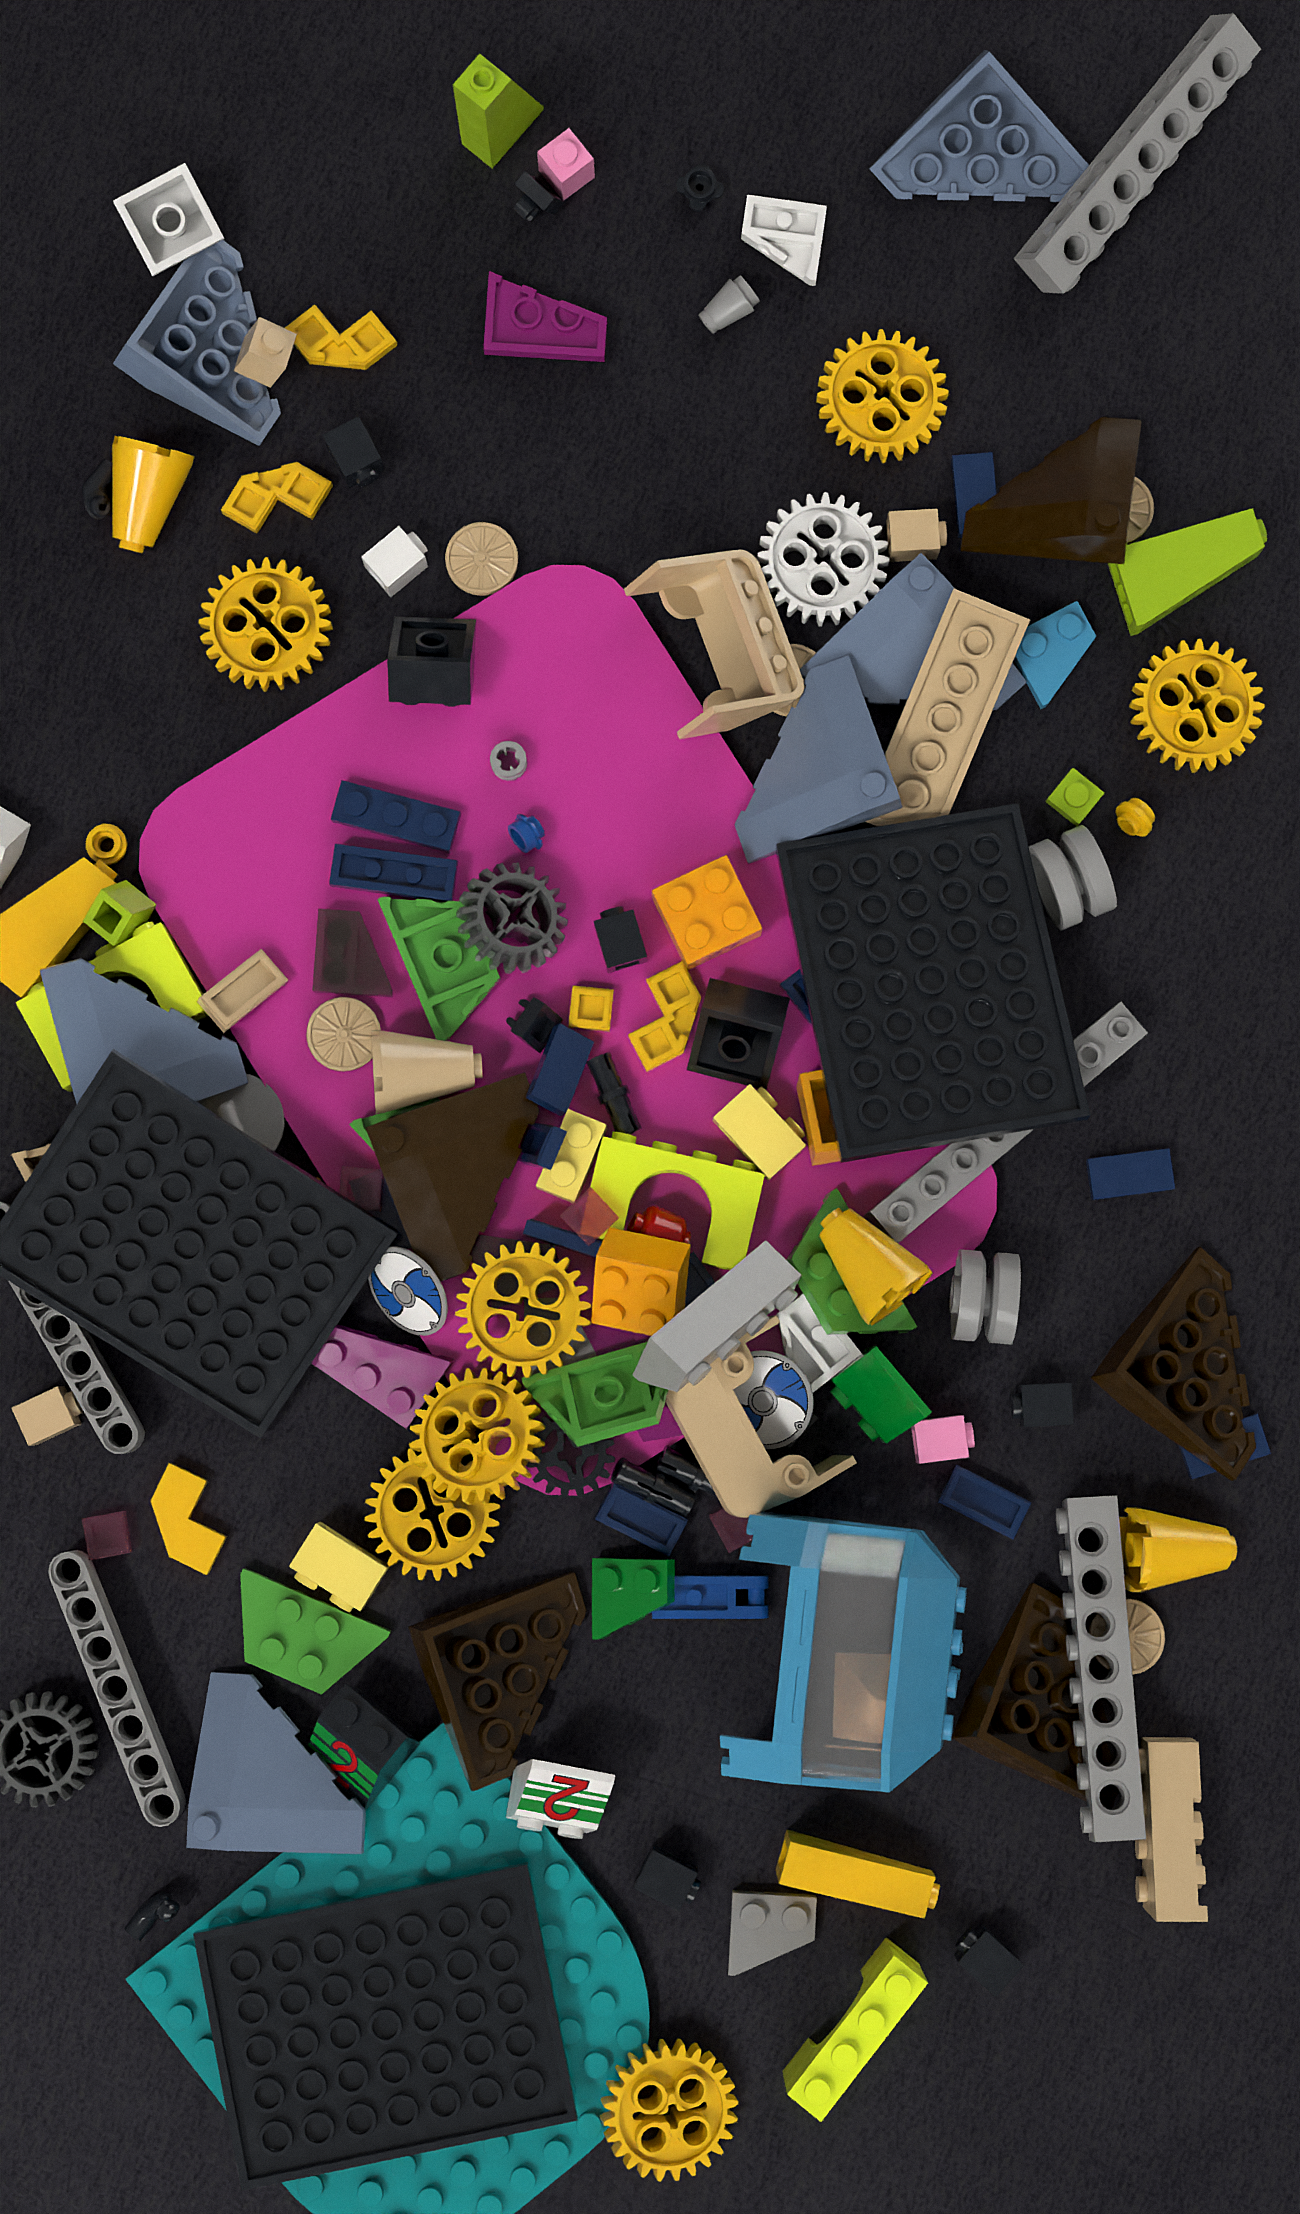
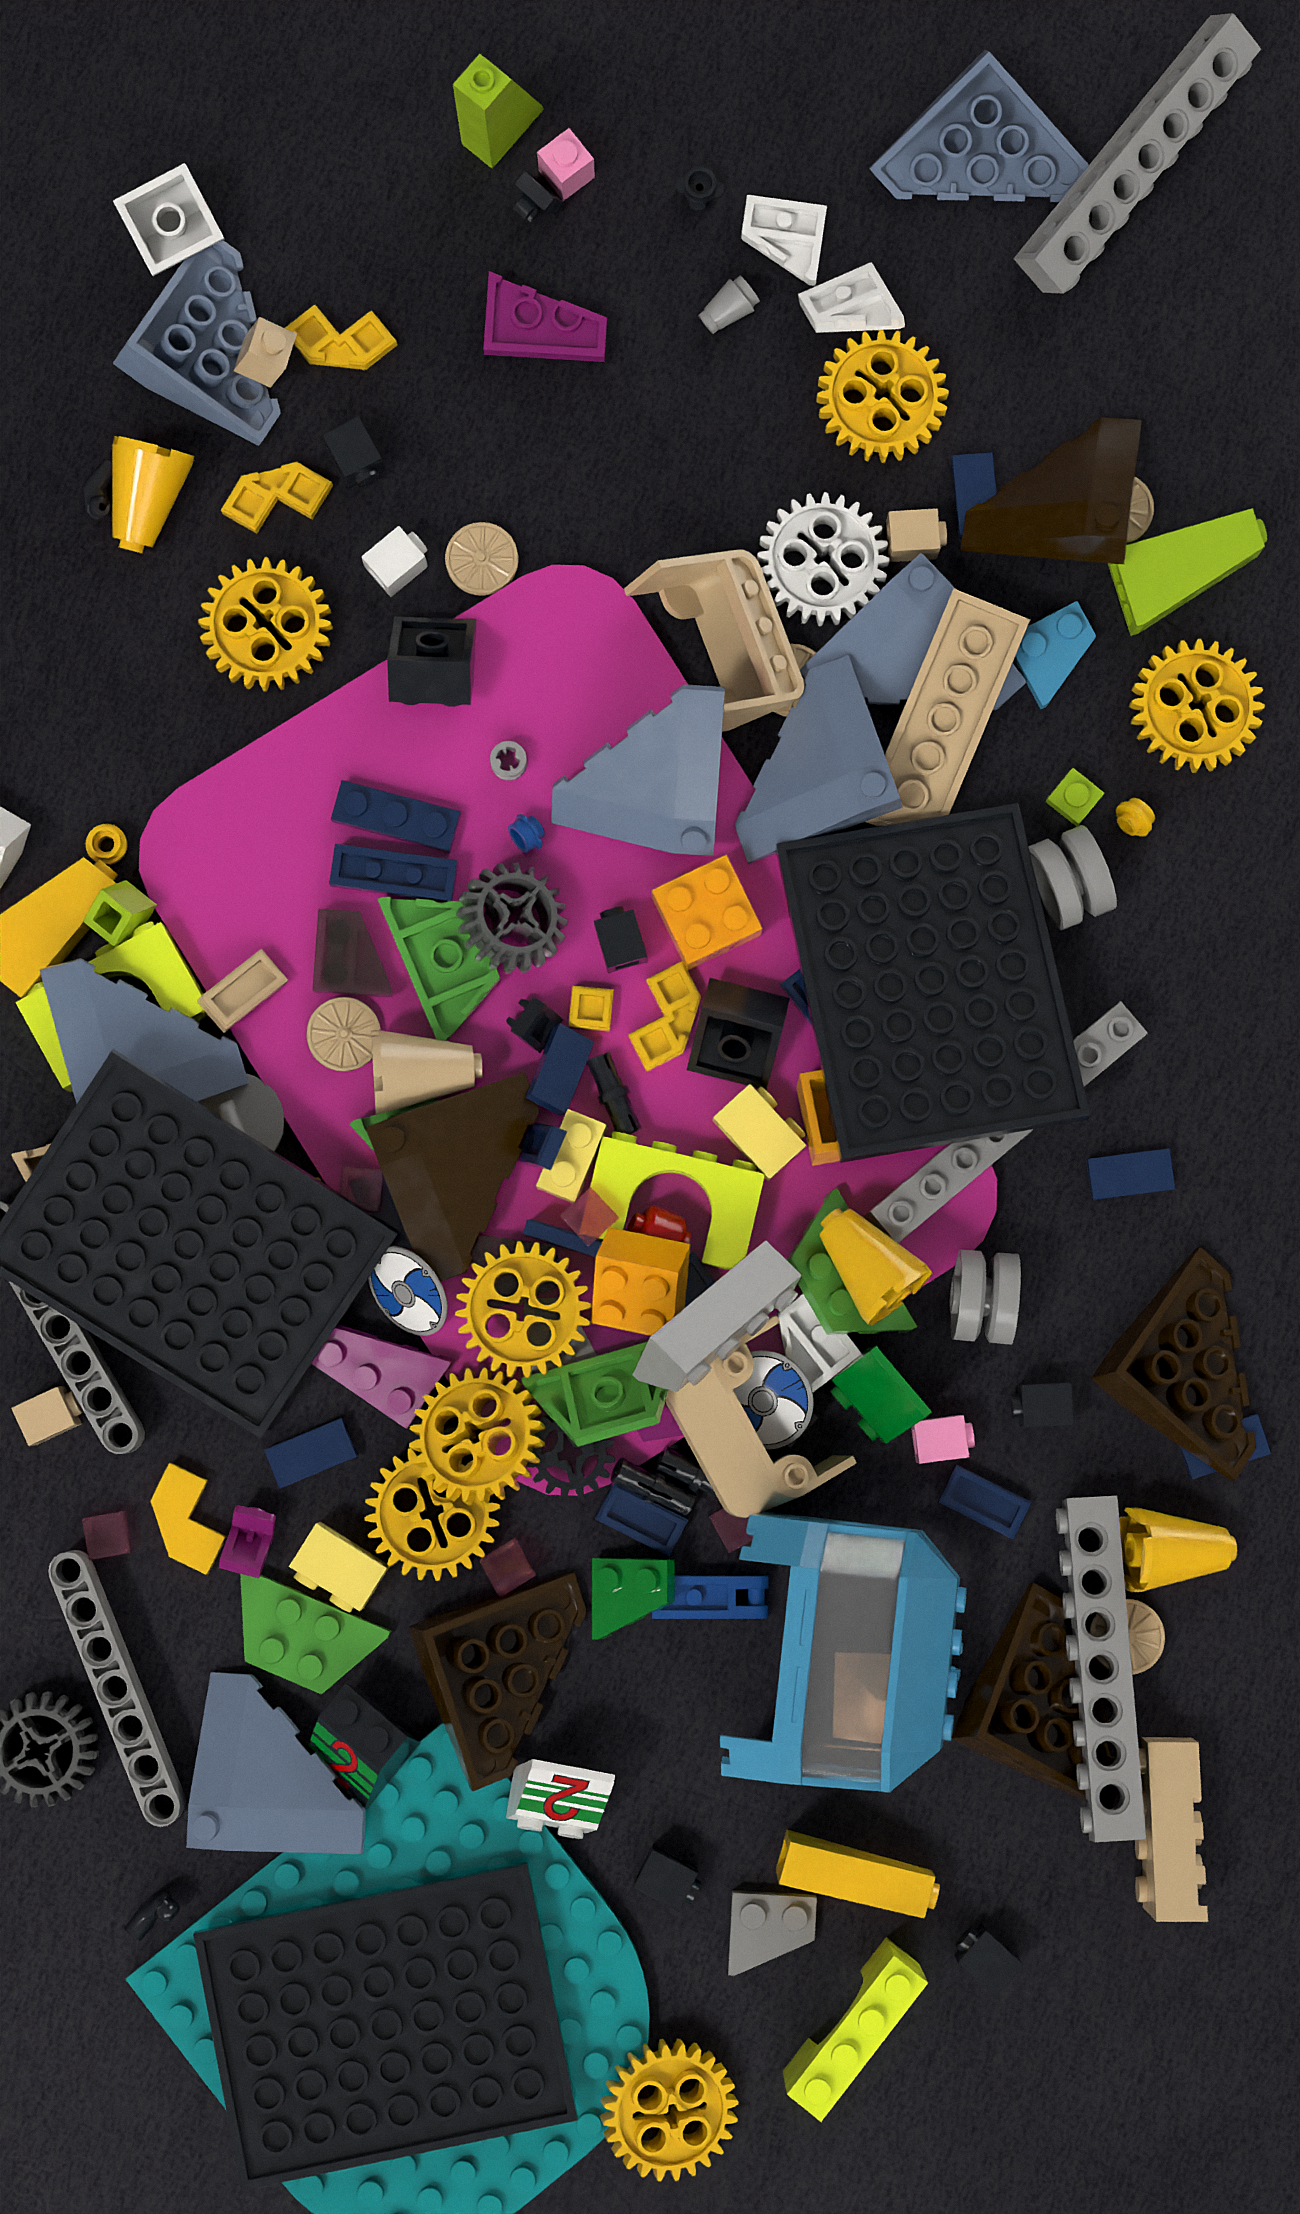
(248, 1541): none -> magenta bracket
(311, 1453): none -> dark blue tile
(507, 1567): none -> clear pink tile
(656, 782): none -> sand blue slope
(852, 303): none -> white wing

